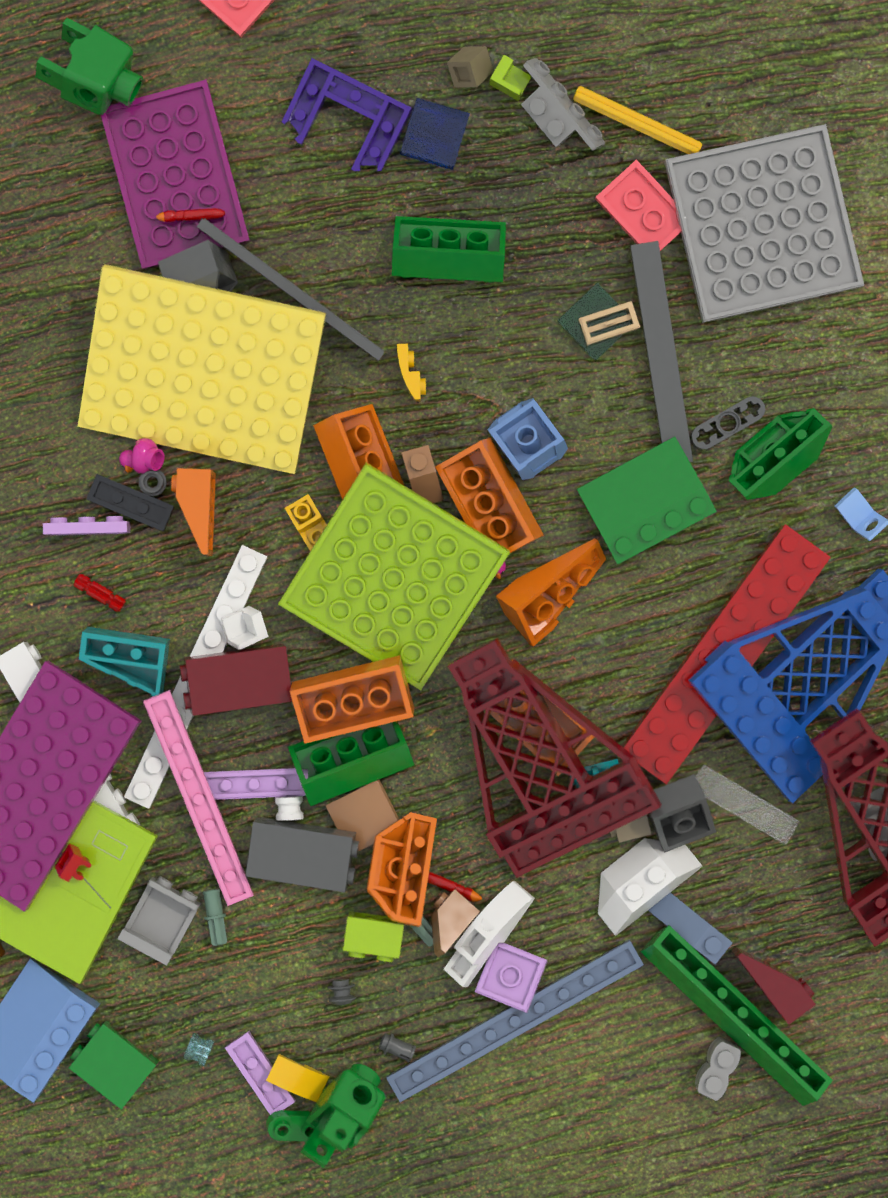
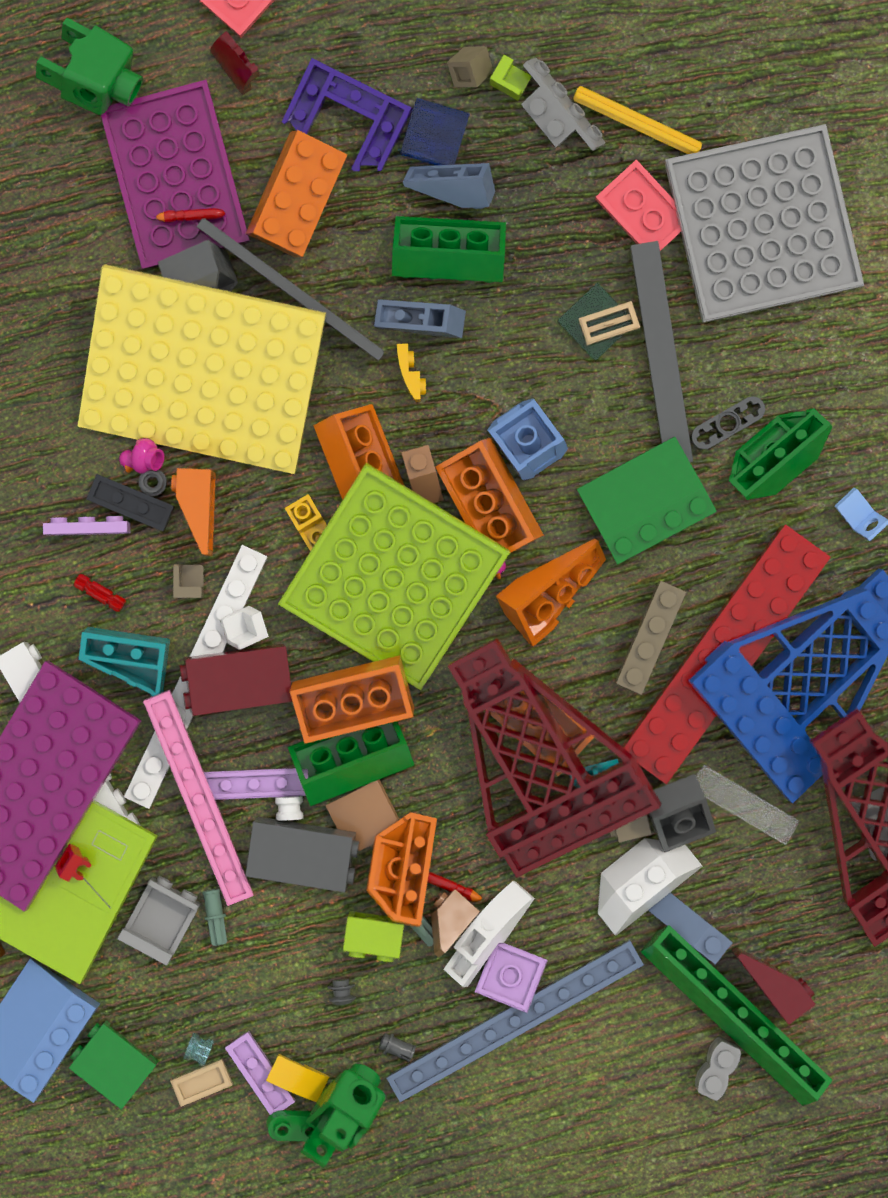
(188, 581): none -> dark tan panel
(201, 1082): none -> tan tile
(234, 62): none -> dark red slope
(296, 194): none -> orange brick
(420, 318): none -> sand blue slope
(457, 184): none -> sand blue slope
(650, 637): none -> dark tan brick

